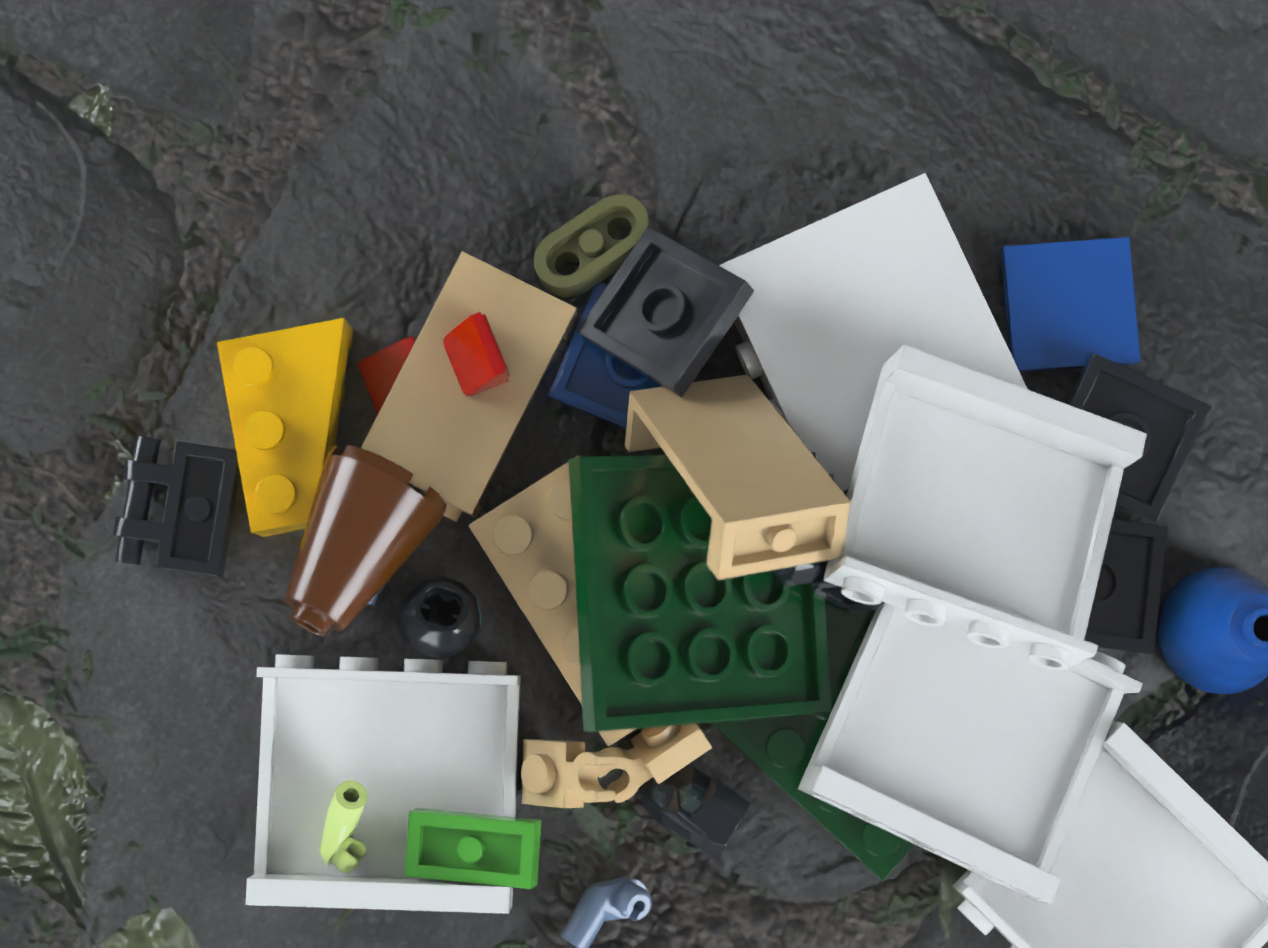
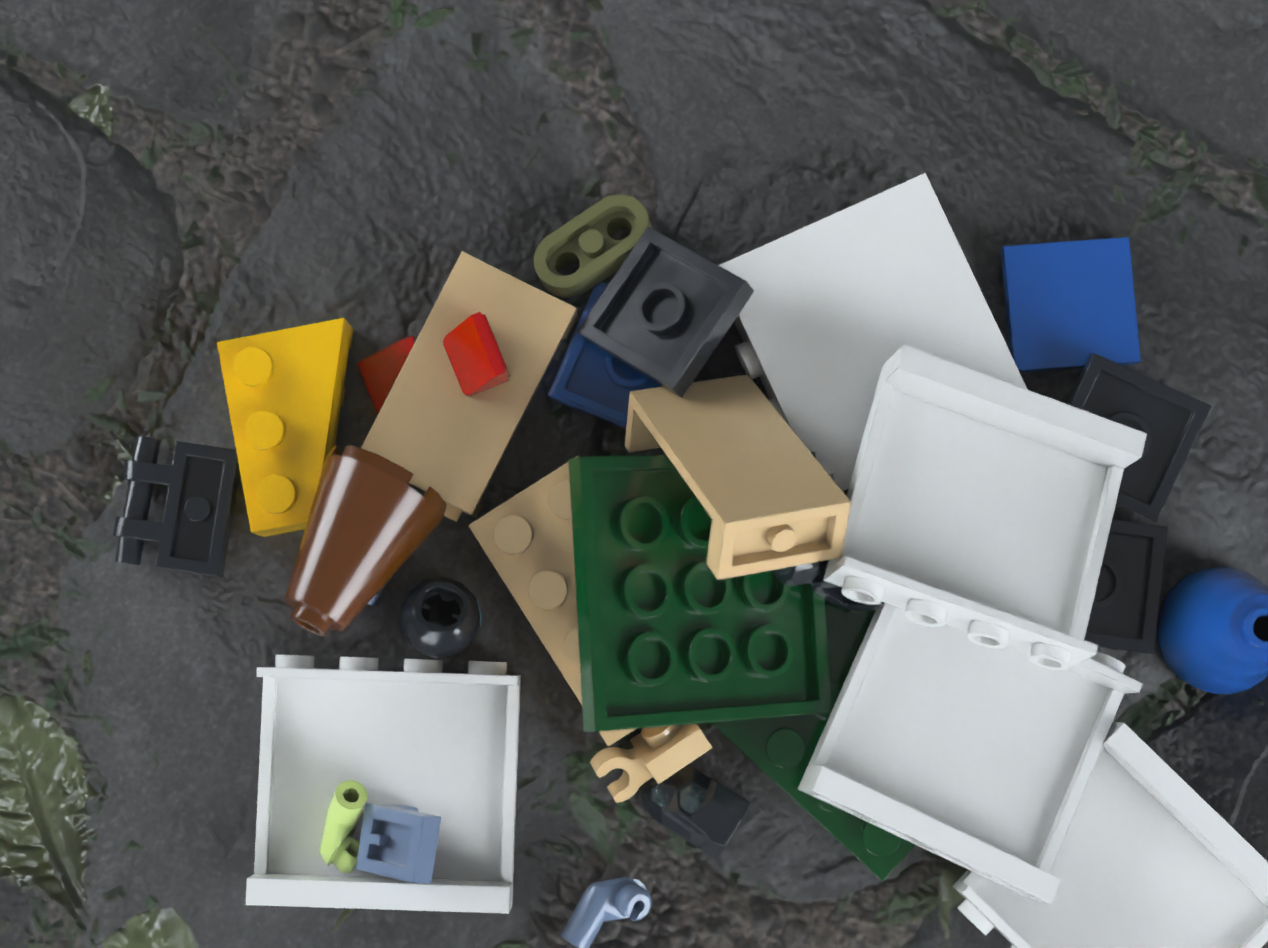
(398, 842): none -> sand blue bracket
(473, 848): bright green plate -> none
(562, 774): tan plate -> none

